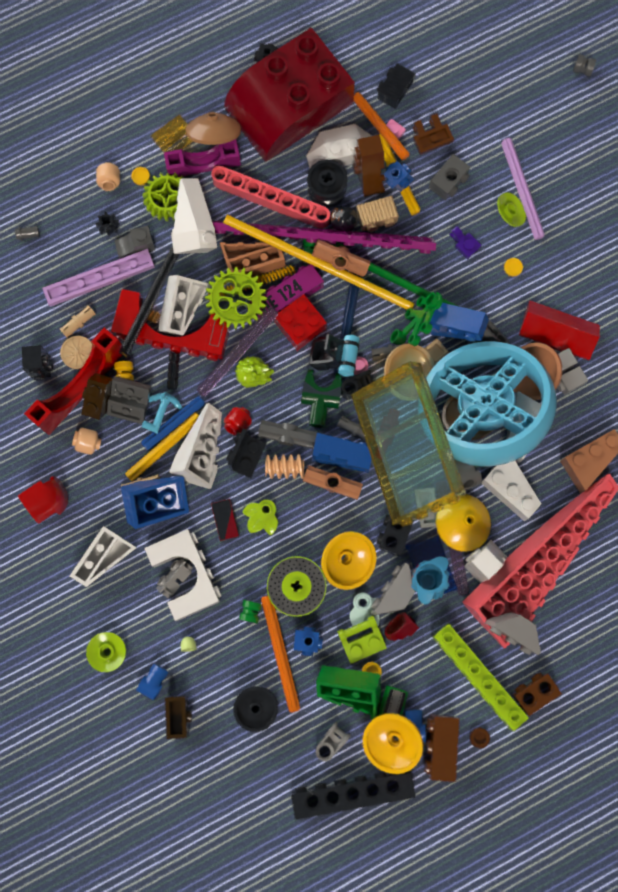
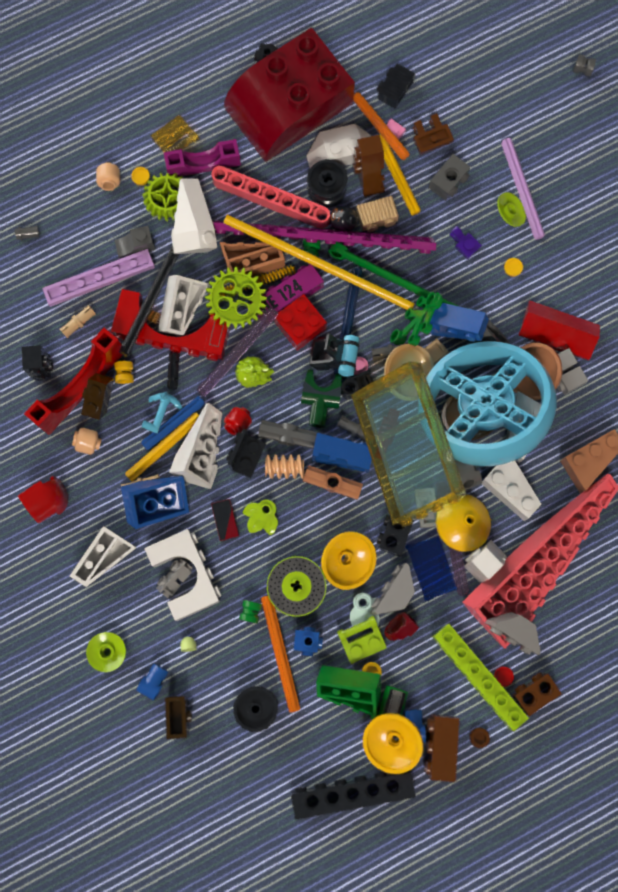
(75, 351): tan wheel -> none
(108, 229): black gear -> none
(128, 400): dark grey slope -> none
(213, 129): medium nougat dish -> none
(332, 741): light grey piece -> none
(350, 262): nougat piece -> none
(398, 176): blue brick -> none
(430, 579): dark azure piece -> none
(504, 676): none -> red piece

